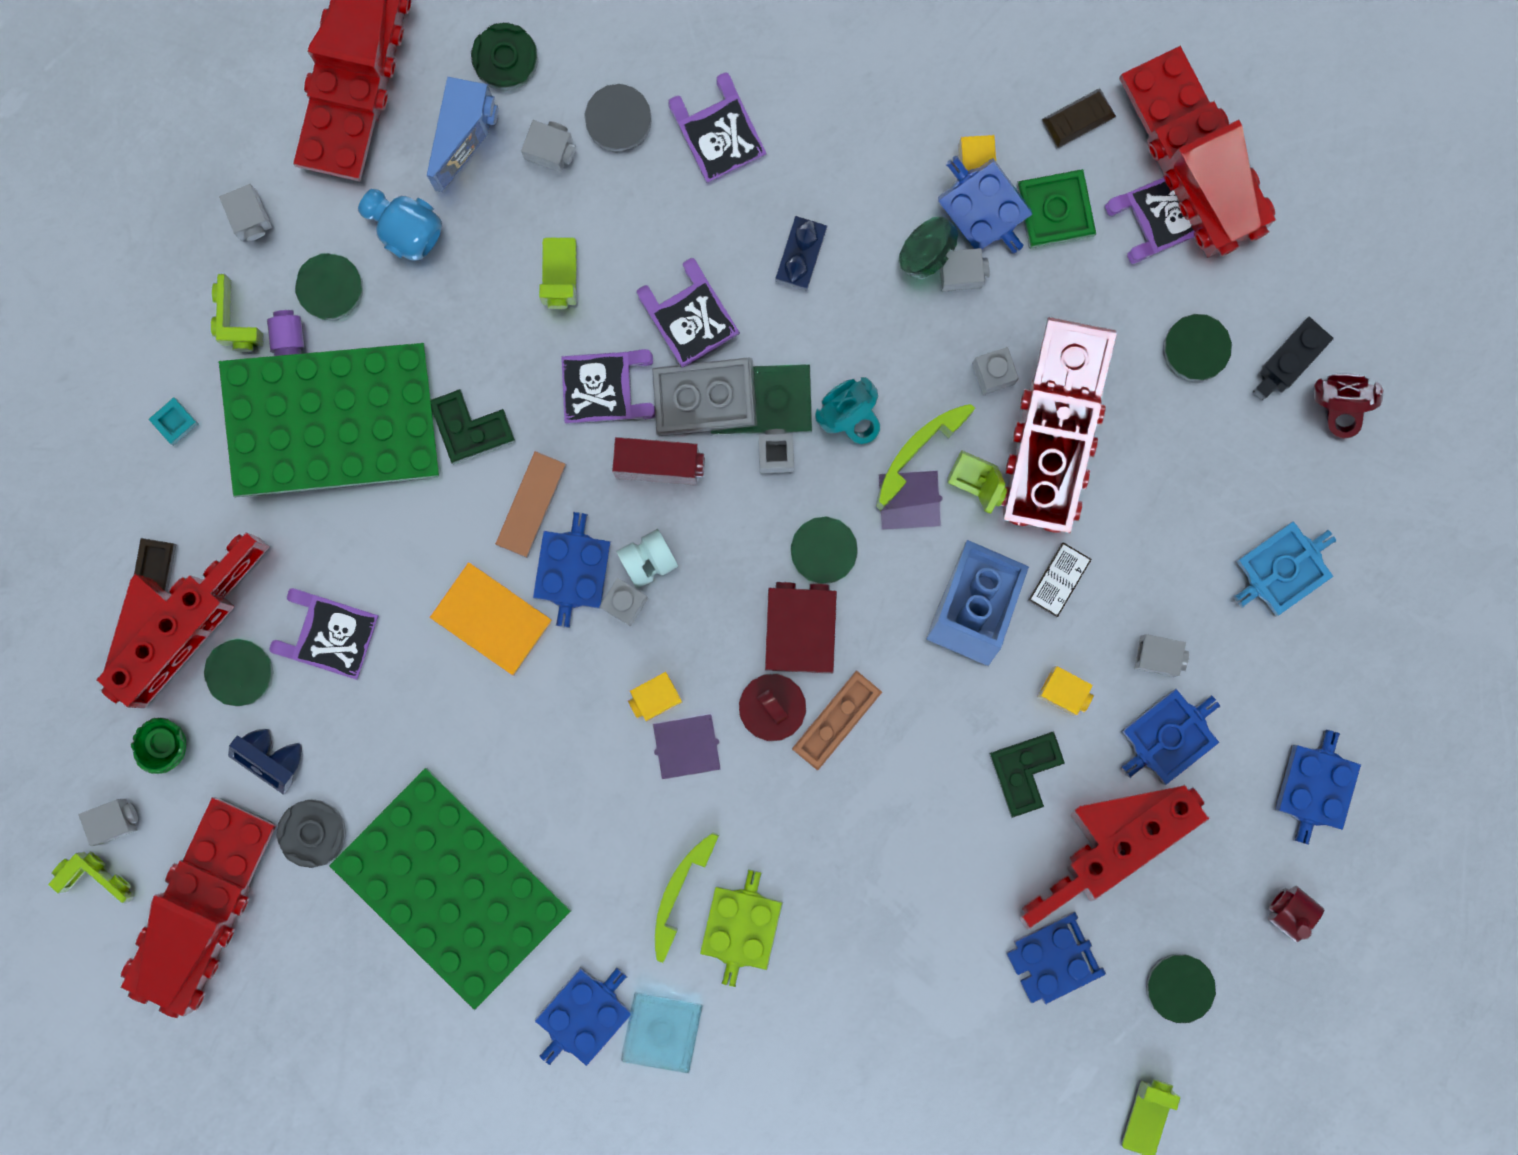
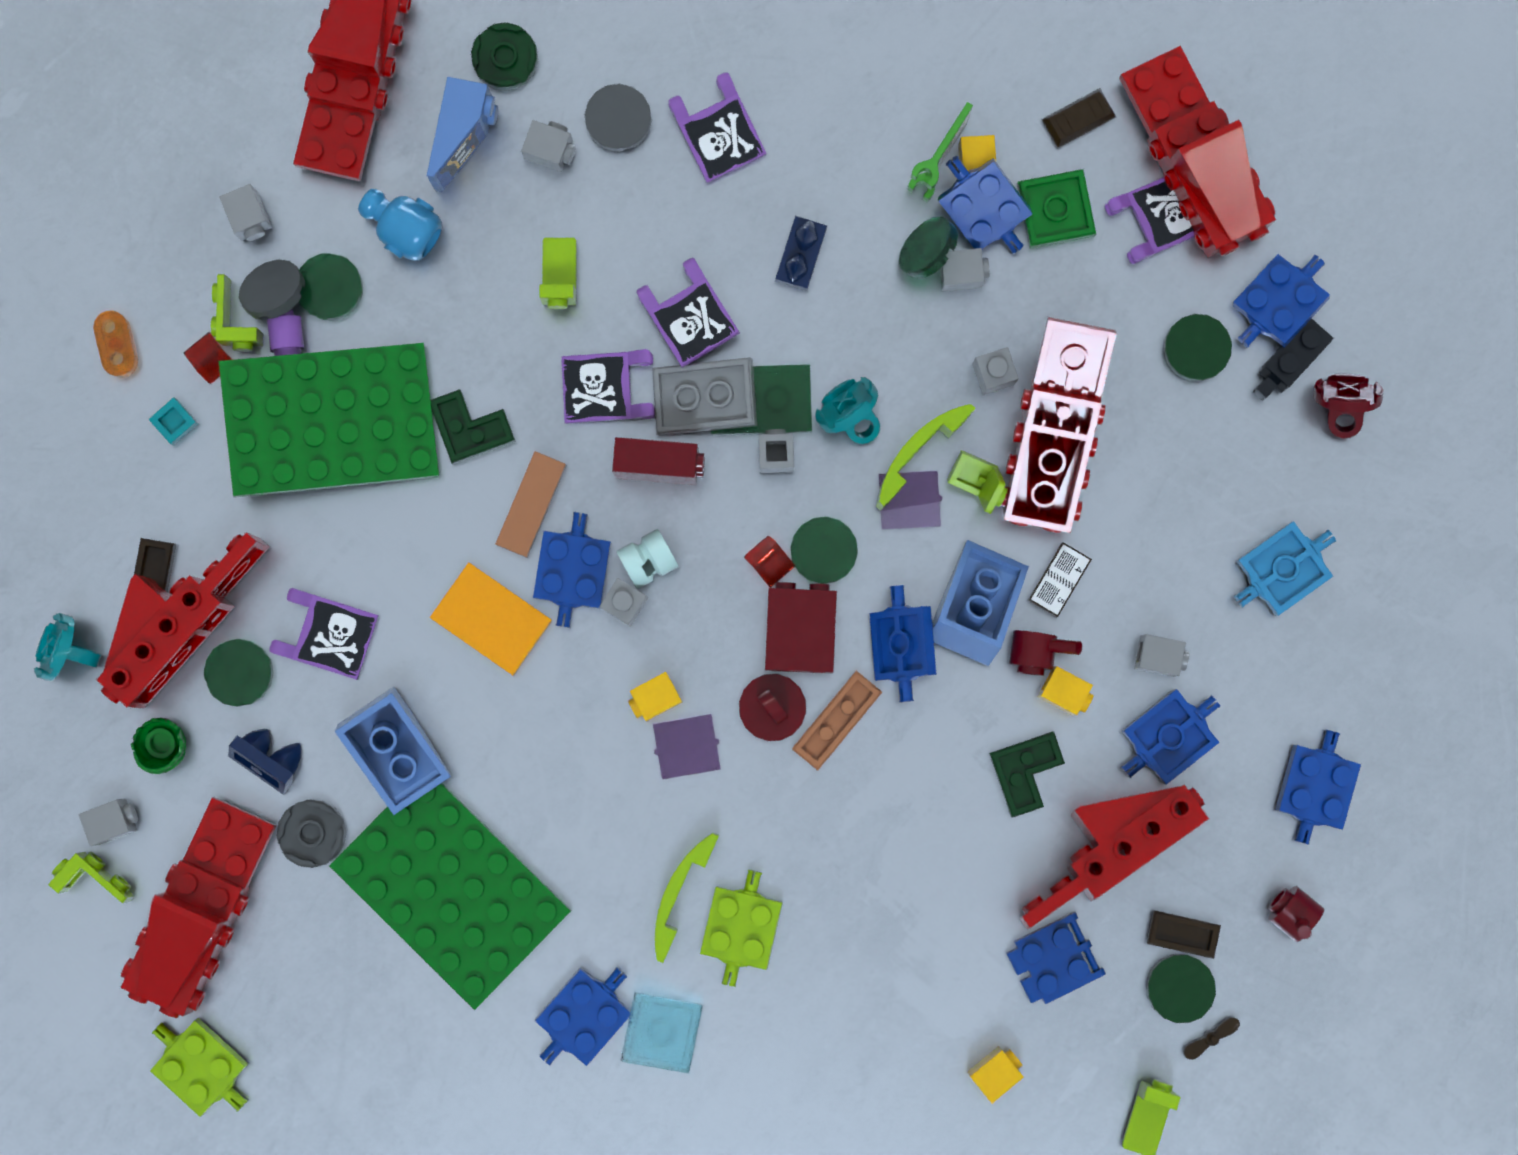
(57, 646): none -> teal tile
(116, 342): none -> clear orange plate
(199, 1067): none -> lime plate
(205, 357): none -> clear red slope
(271, 289): none -> dark grey tile
(392, 750): none -> medium blue slope
(769, 561): none -> clear red slope
(902, 643): none -> blue plate
(932, 165): none -> bright green flag
(996, 1073): none -> yellow brick
(1036, 651): none -> dark red piece
(1183, 934): none -> dark brown tile
(1211, 1038): none -> dark brown piece
(1281, 300): none -> blue plate

